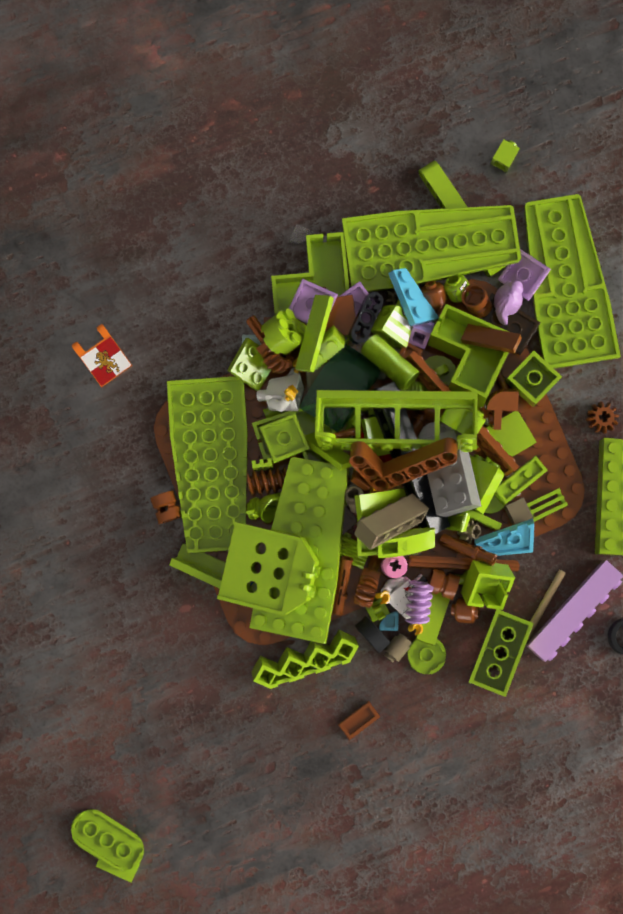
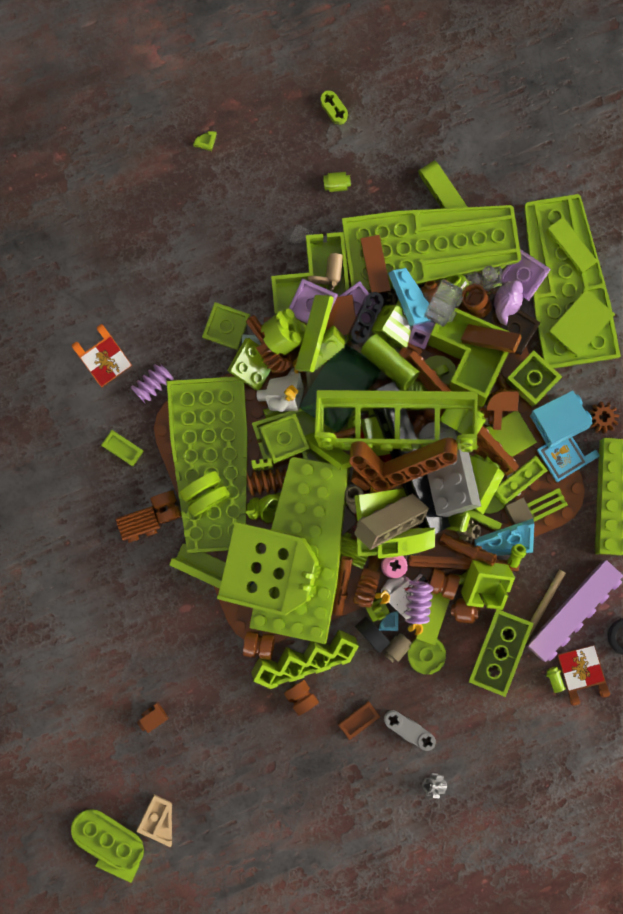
(122, 448): none -> lime tile
(138, 524): none -> dark orange brick
(151, 383): none -> lavender piece
(152, 718): none -> dark orange brick
(157, 821): none -> tan wing
(203, 490): none -> lime wheel
(206, 140): none -> lime tile
(225, 326): none -> lime tile
(259, 645): none -> dark orange wheel
(301, 697): none -> dark orange wheel
(333, 272): none -> tan piece
(336, 181): none -> lime brick
(338, 105): none -> lime beam
(375, 264): none -> dark orange tile
(409, 730): none -> light grey piece
(434, 785): none -> light grey gear
(443, 303): none -> clear brick
(487, 279): none -> clear hips
(505, 155): lime brick -> none
(517, 553): none -> lime pin
(555, 679): none -> lime pin
(561, 419): none -> medium azure brick
(565, 458): none -> medium azure flag
(572, 245): none -> lime tile
(581, 323): none -> lime tile
(582, 670): none -> flag

